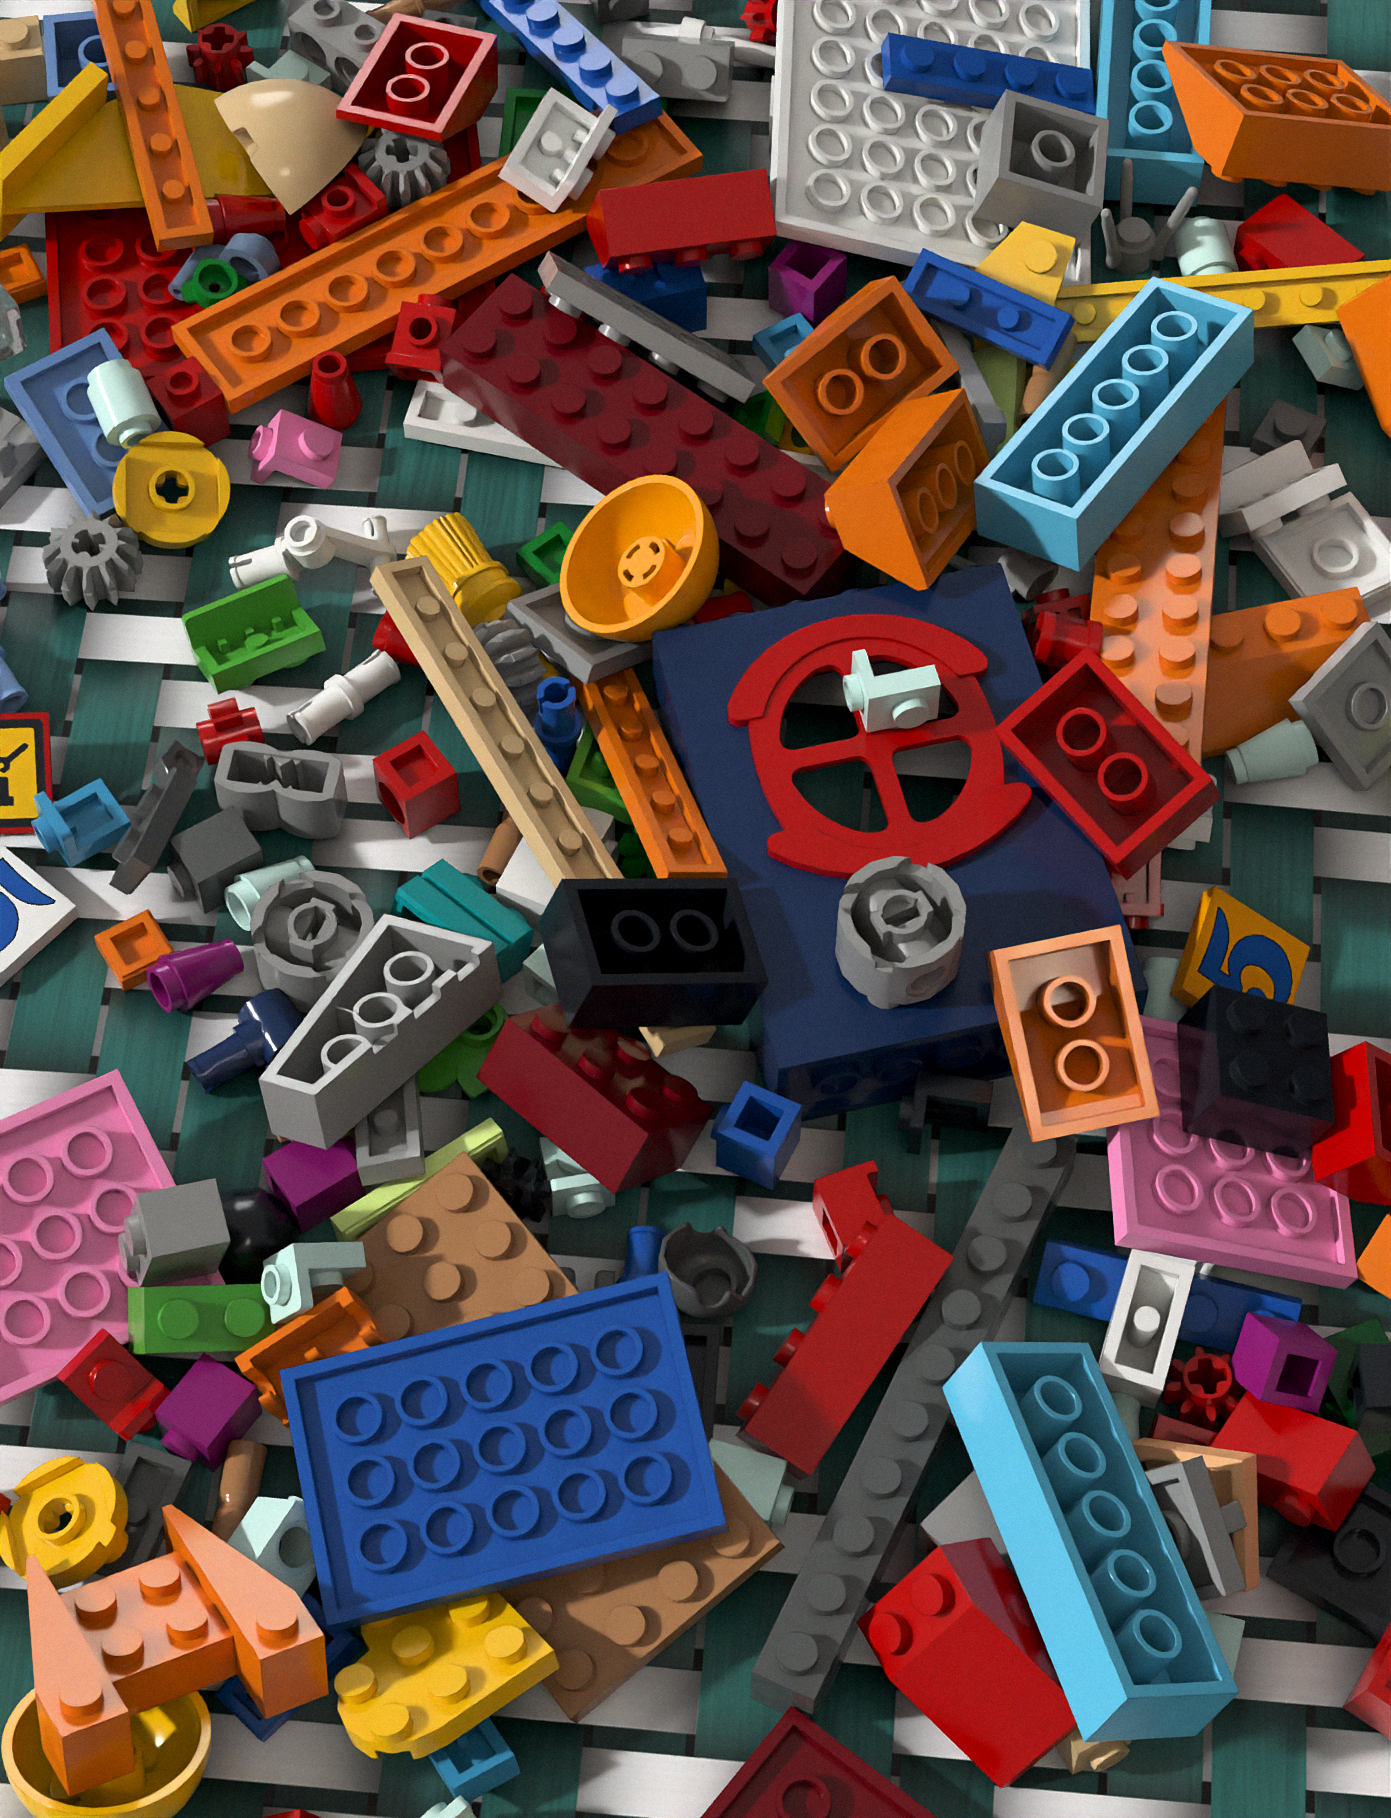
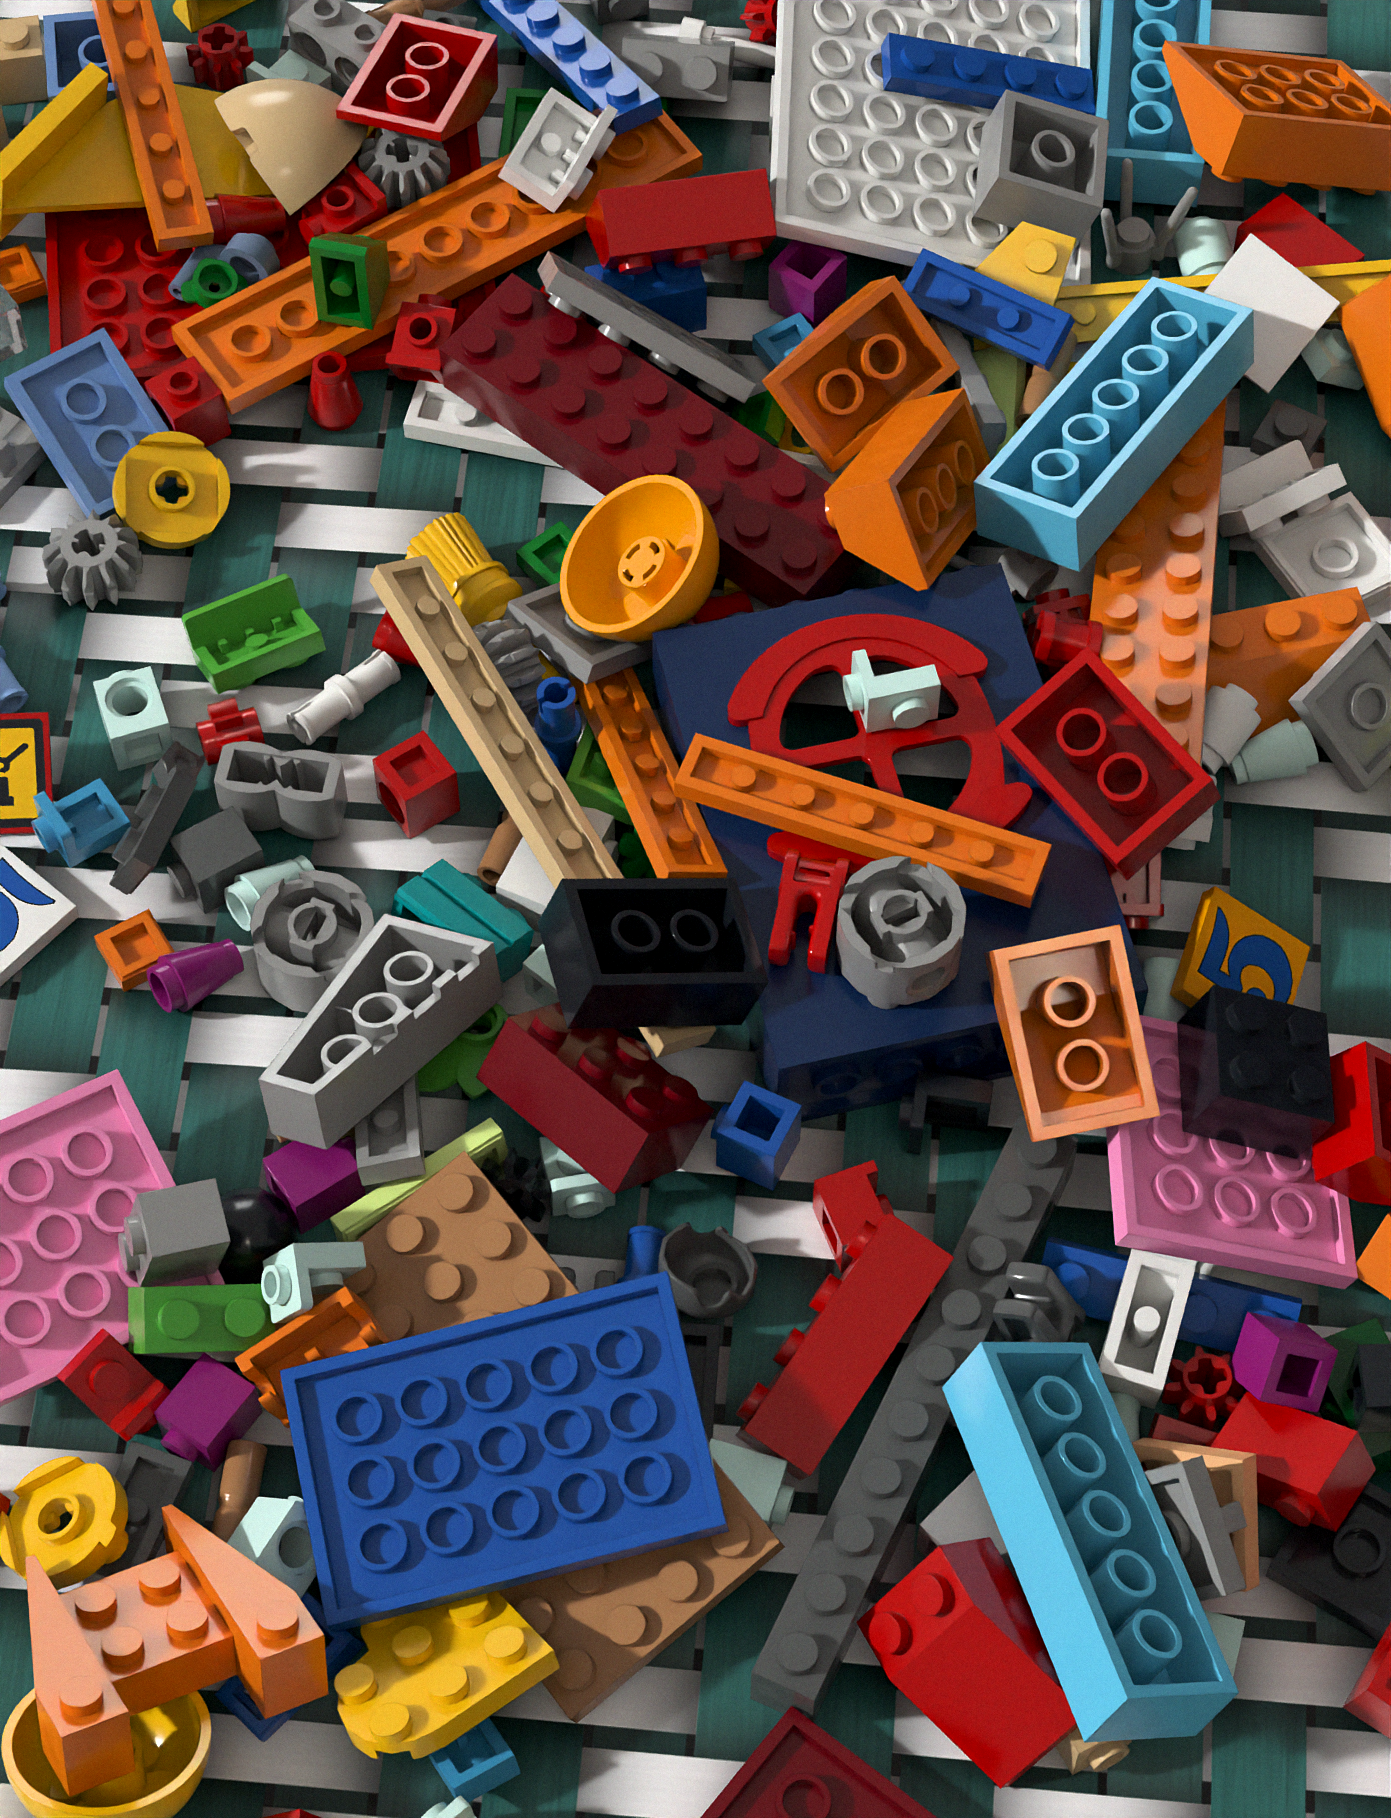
(122, 403): light aqua brick -> none
(136, 737): none -> light aqua brick
(262, 1031): dark blue pin -> none
(296, 449): bright pink bracket -> none
(311, 546): white pin -> none
(349, 278): none -> green slope
(812, 888): none -> red piece
(861, 818): none -> orange plate
(1041, 1307): none -> dark grey piece
(1227, 725): none -> white brick
(1285, 306): none -> white tile

